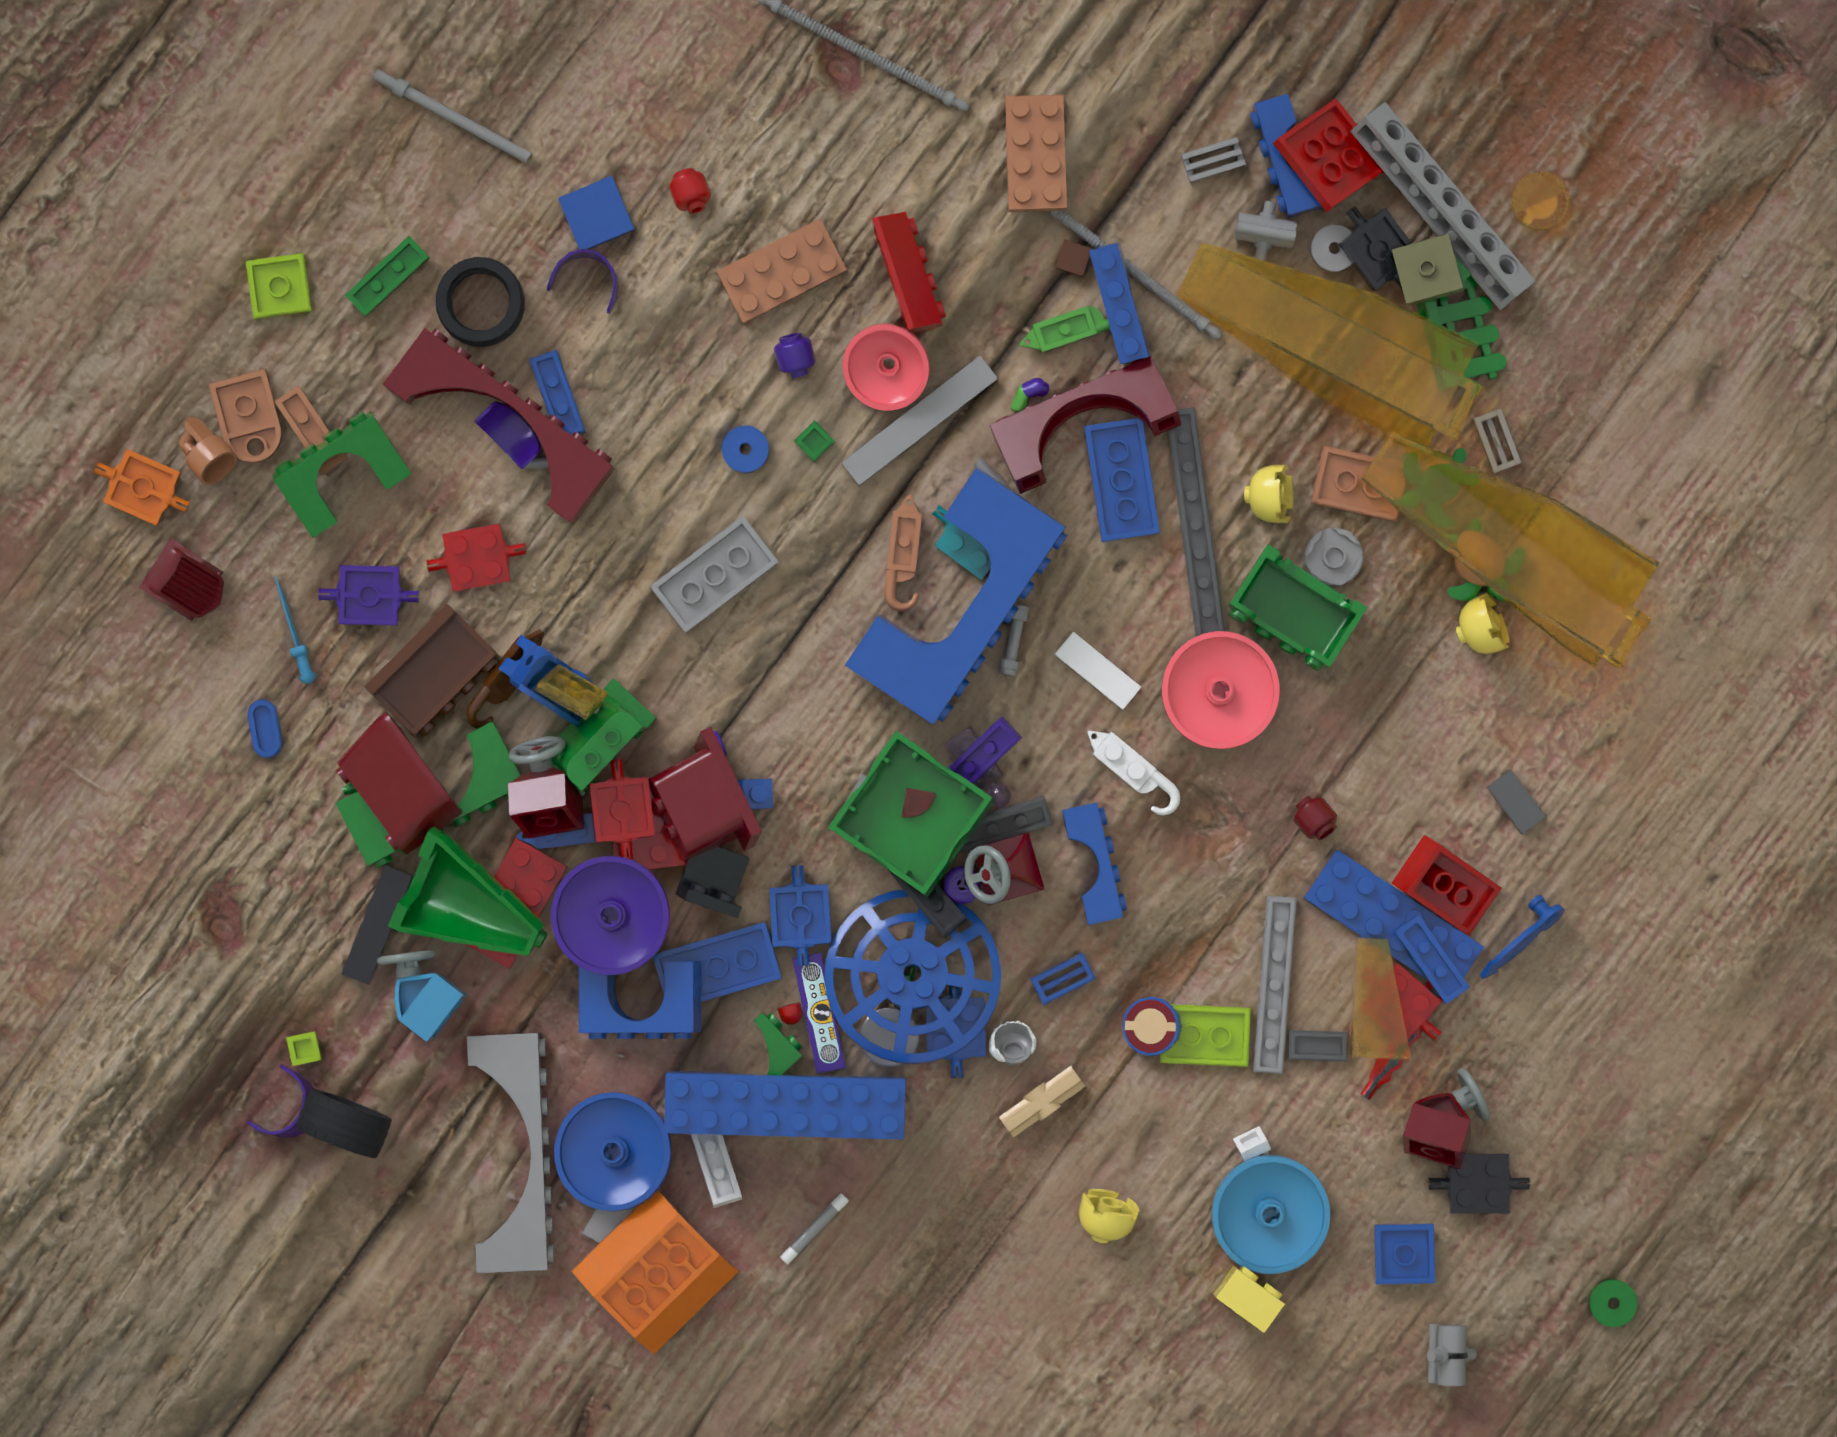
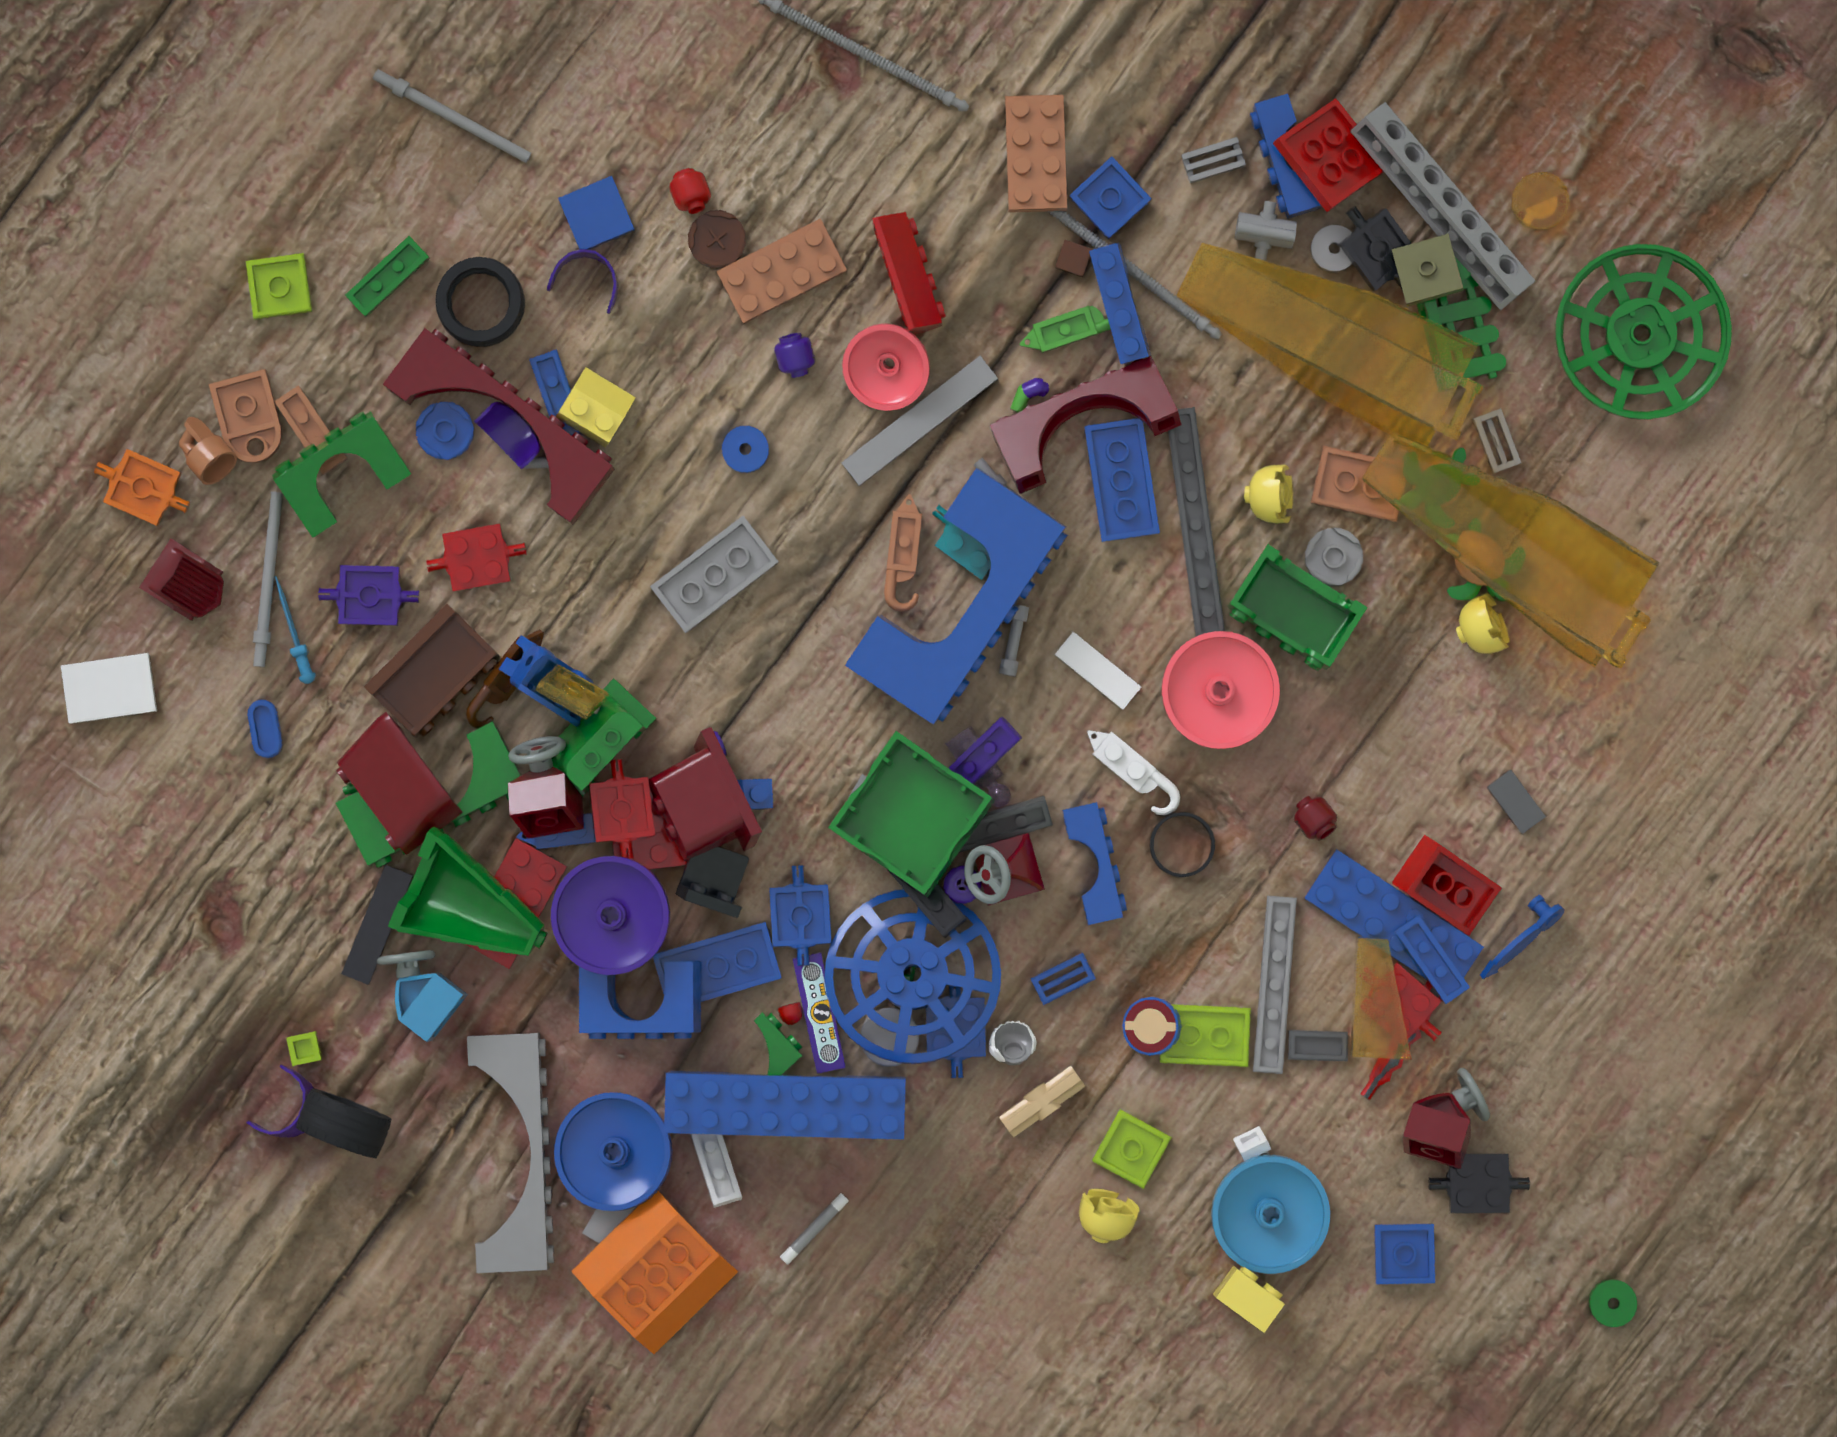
(109, 688): none -> white tile
(262, 635): none -> light grey bar
(444, 430): none -> blue tile
(595, 407): none -> light yellow slope
(717, 239): none -> reddish brown tile
(814, 441): green tile -> none
(917, 802): clear red tile -> none
(1110, 197): none -> blue plate
(1131, 1148): none -> lime tile
(1211, 838): none -> black tyre
(1448, 1354): light grey pin -> none
(1656, 319): none -> green dish

